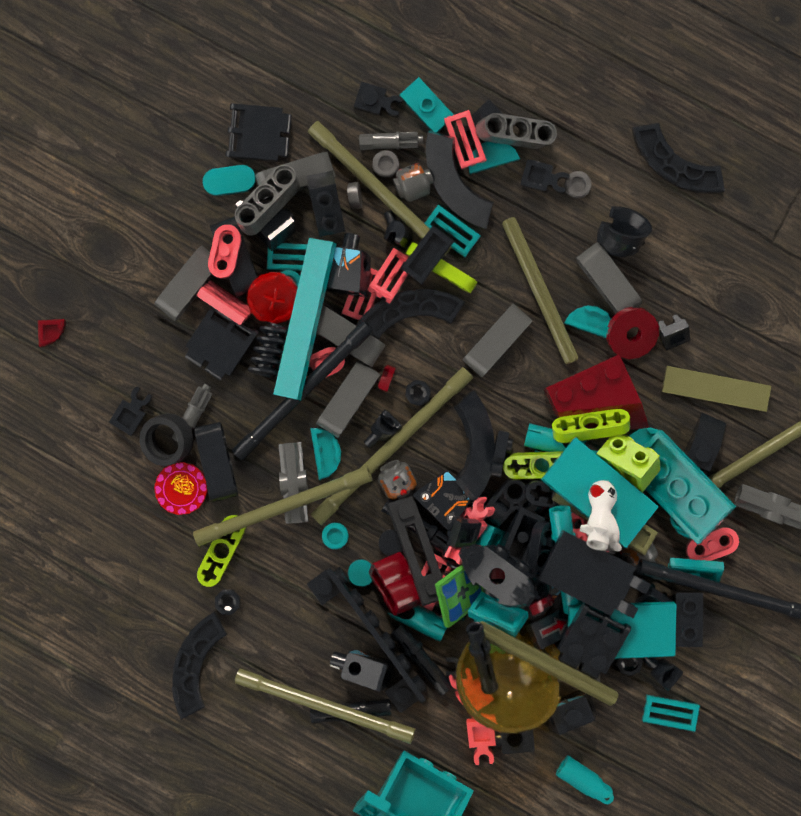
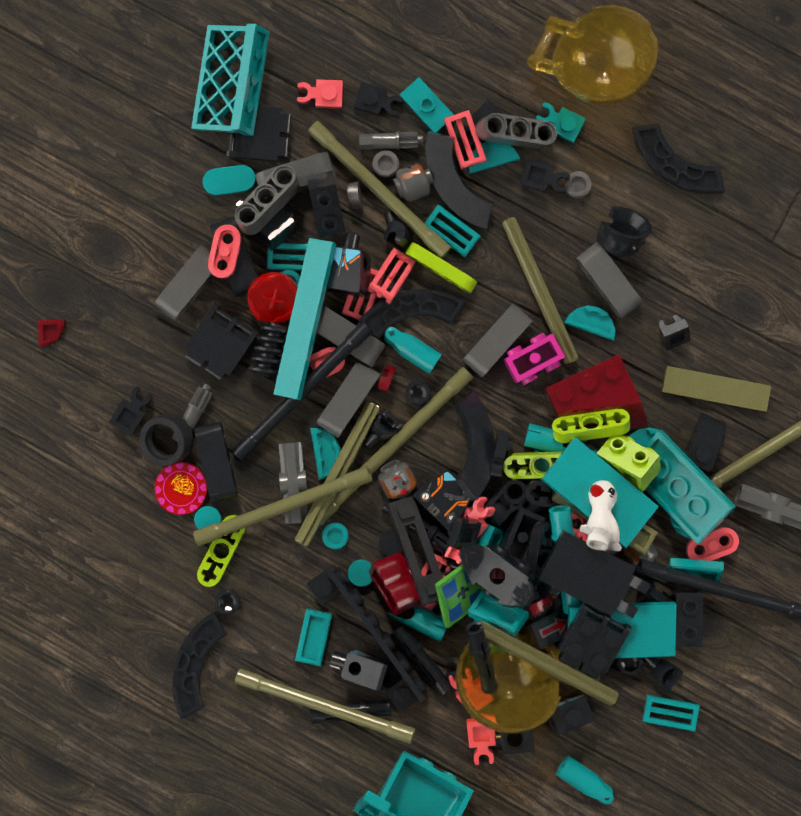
(206, 516): none -> teal tile
(224, 302): coral tile -> none
(247, 79): none -> teal fence
(313, 637): none -> teal tile
(326, 93): none -> coral plate
(338, 470): none -> olive axle
(412, 349): none -> teal piece
(427, 254): black tile -> none
(528, 361): none -> dark pink brick
(566, 122): none -> teal plate
(600, 55): none -> clear yellow windscreen
(641, 343): dark red tile -> none

